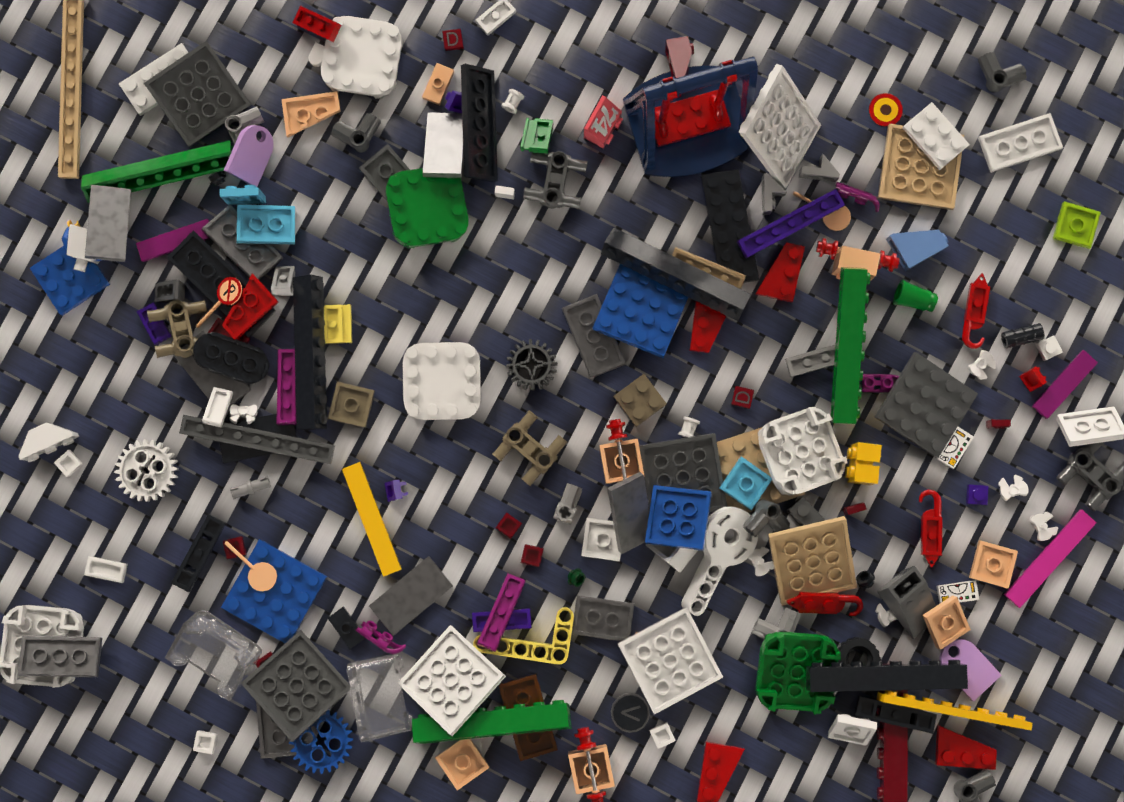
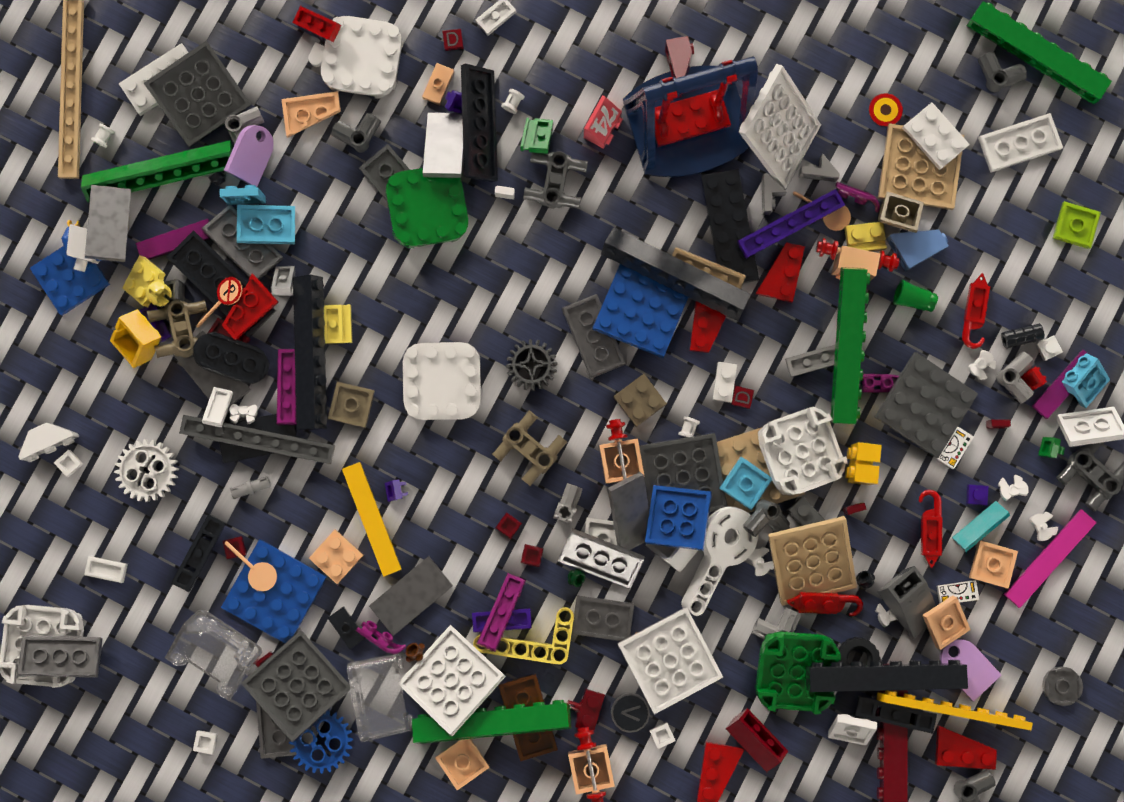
(102, 136): none -> white bush
(135, 338): none -> yellow piece
(147, 284): none -> light yellow plate
(336, 556): none -> light nougat plate
(414, 652): none -> reddish brown plate
(588, 709): none -> dark red plate
(601, 558): none -> tile
(724, 382): none -> white plate
(757, 740): none -> dark red brick
(866, 236): none -> light yellow plate
(901, 212): none -> dark tan slope
(981, 526): none -> teal tile
(1016, 369): none -> light grey piece
(1039, 53): none -> green brick
(1051, 447): none -> green tile
(1062, 686): none -> flat silver tile
(1086, 379): none -> medium azure plate

